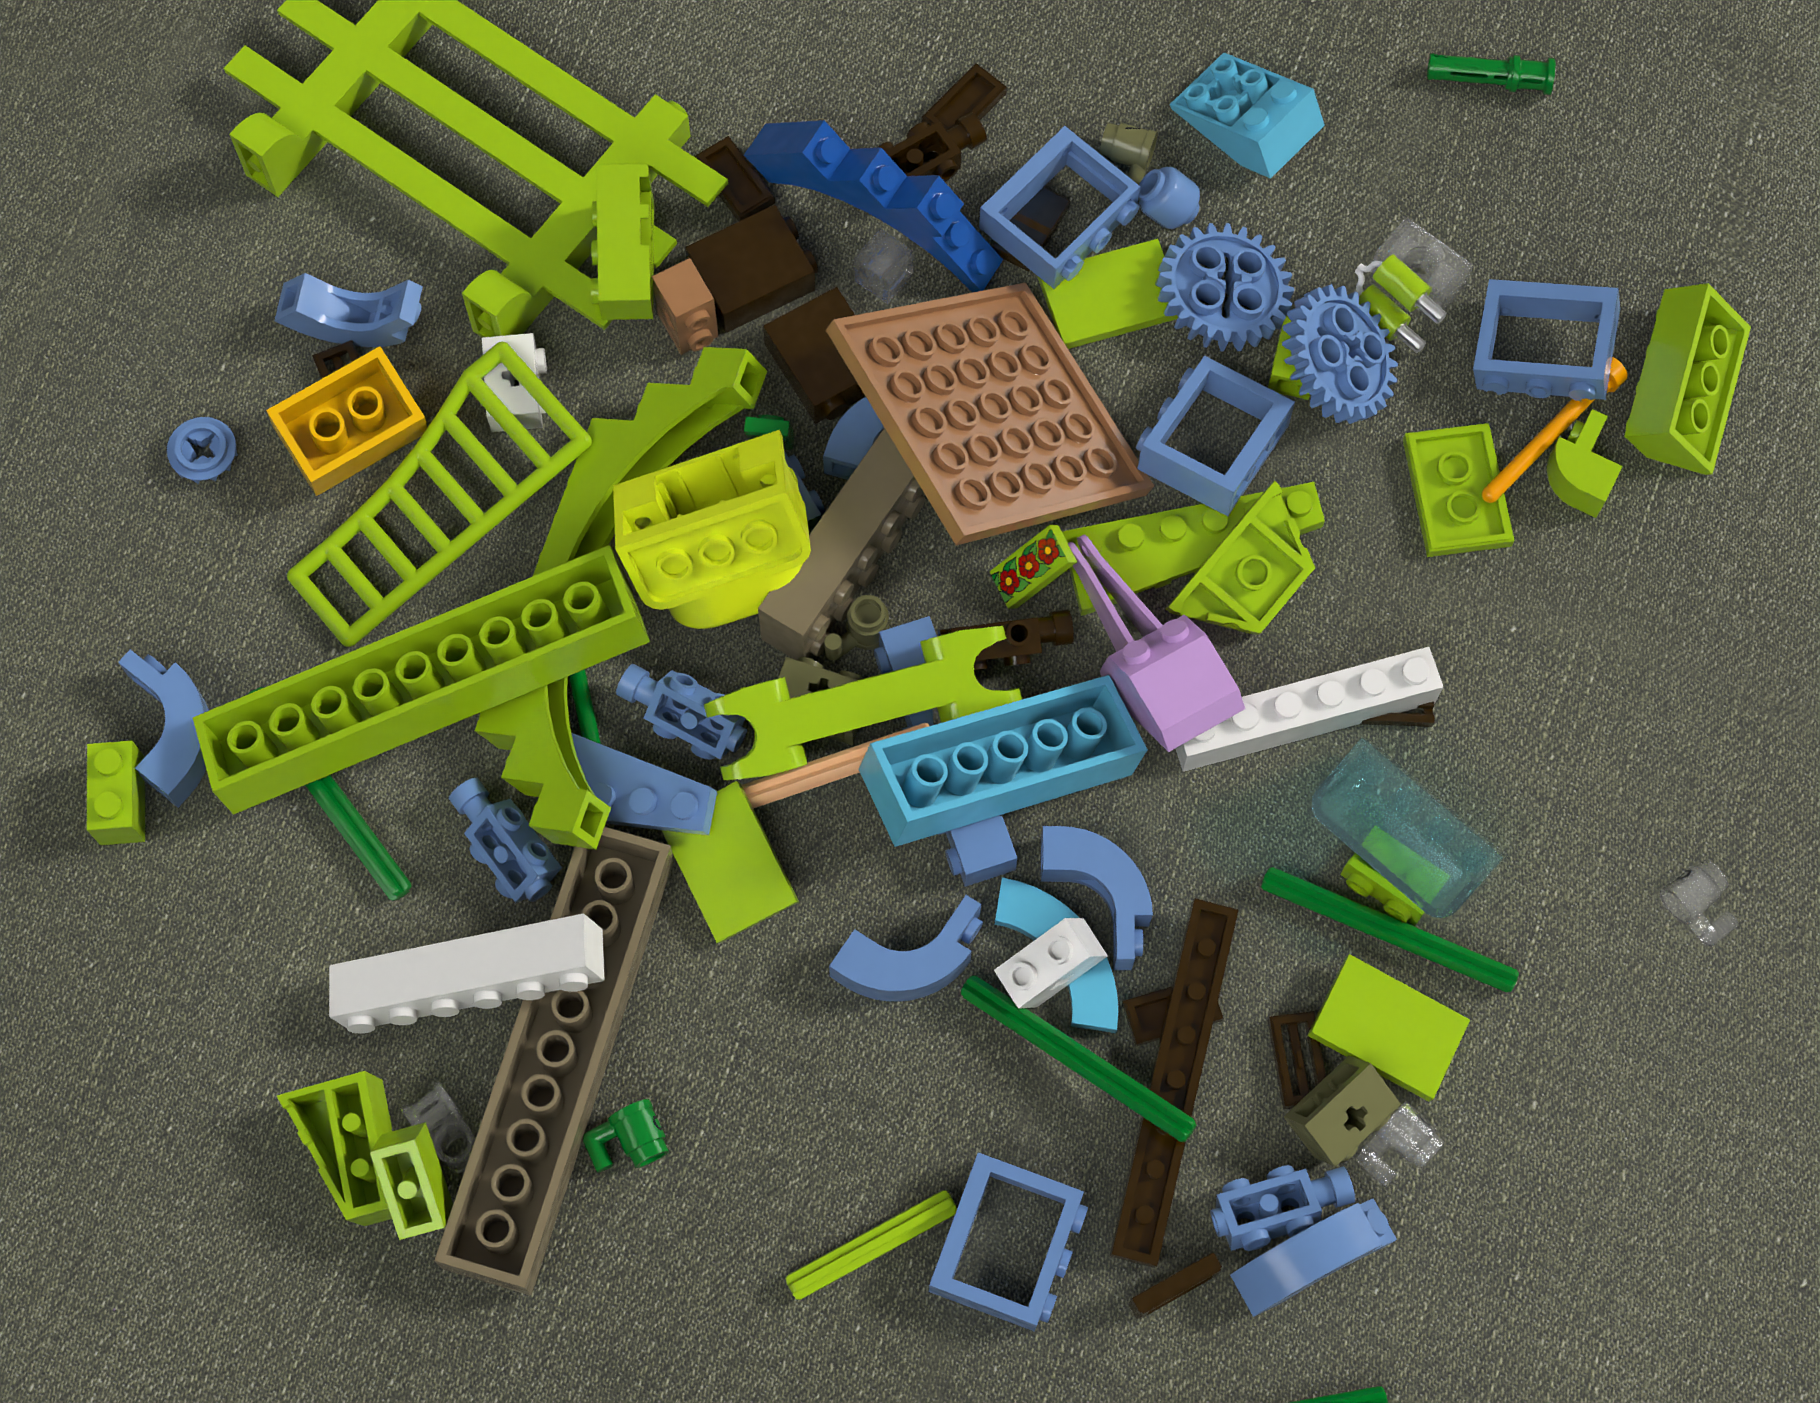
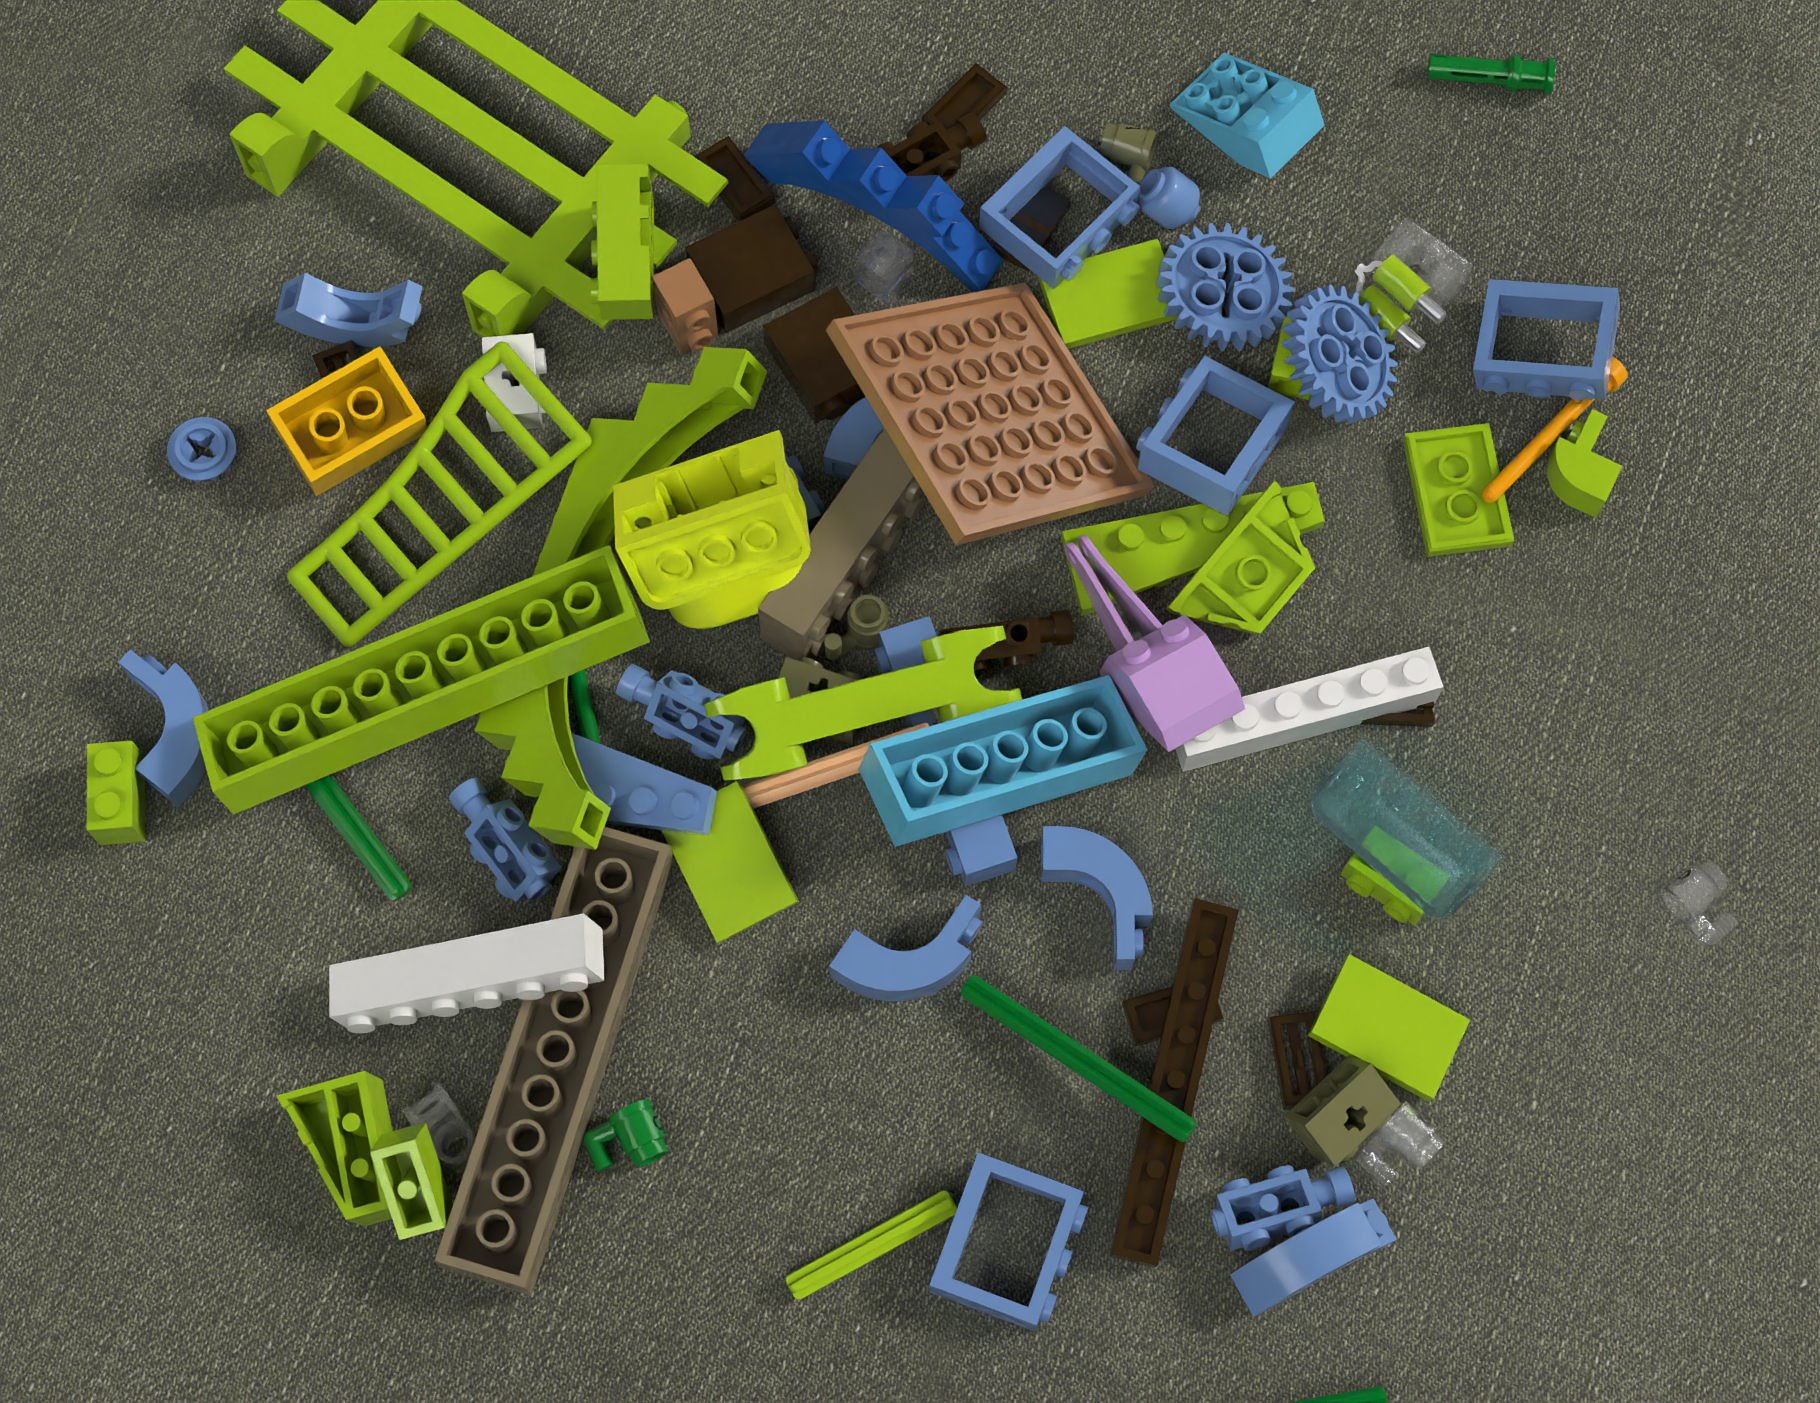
(766, 424): green plate -> none
(1033, 566): tile -> none
(1034, 913): medium azure tile -> none
(1050, 963): white brick -> none
(1175, 1286): dark brown tile -> none
(1390, 929): green axle -> none
(1688, 379): lime slope -> none

